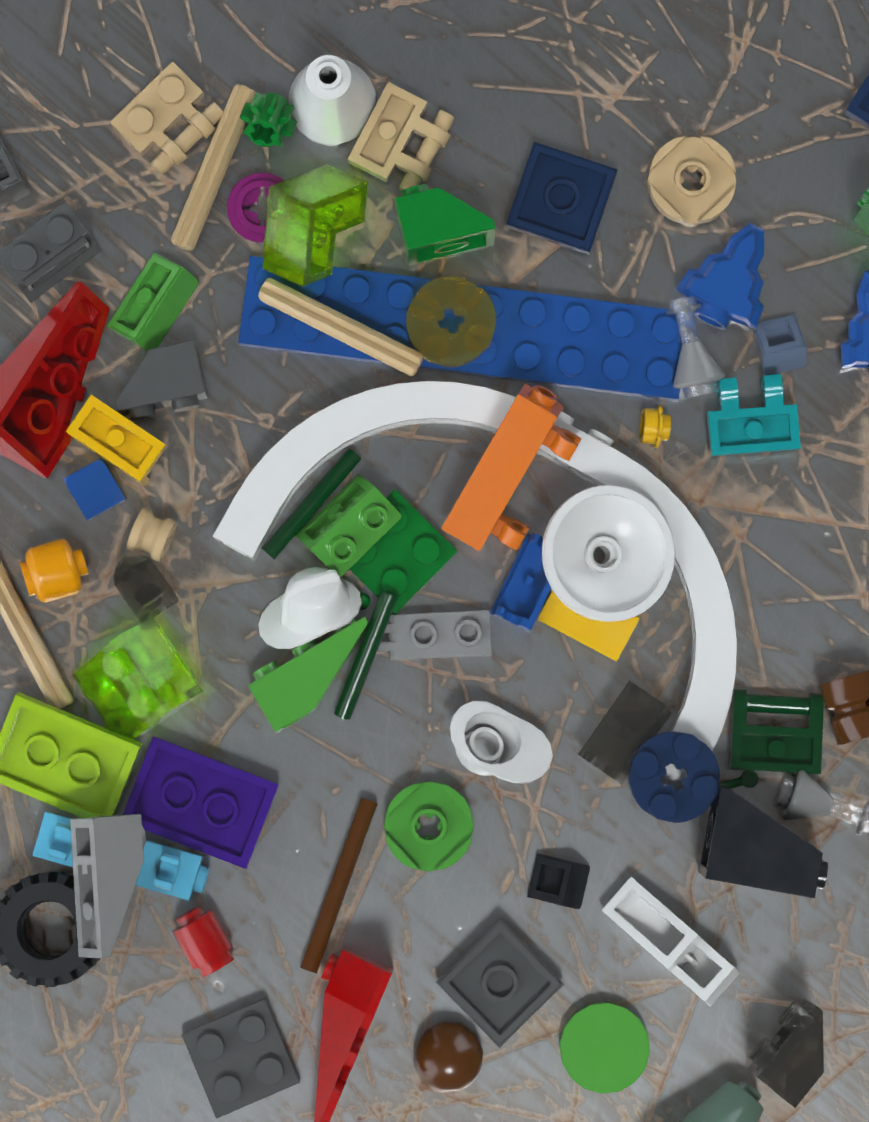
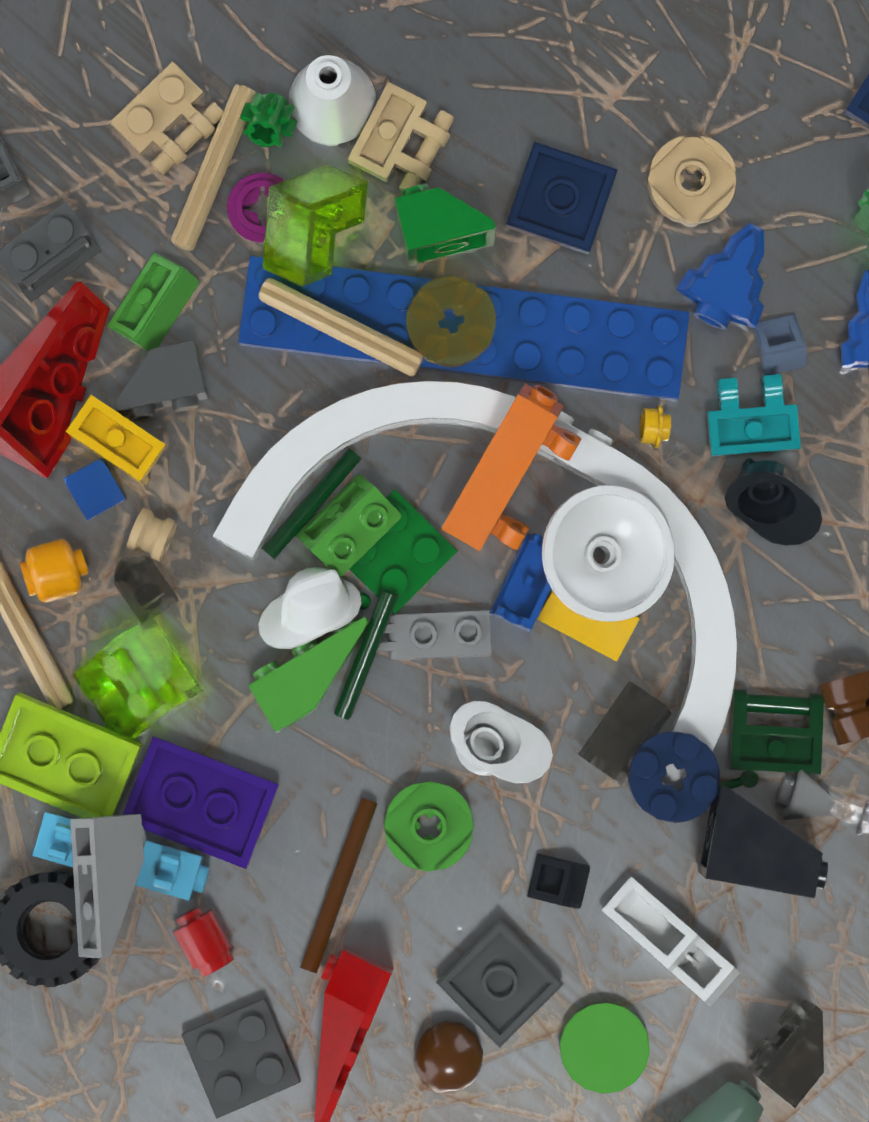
(696, 368): piece -> none
(773, 503): none -> black piece

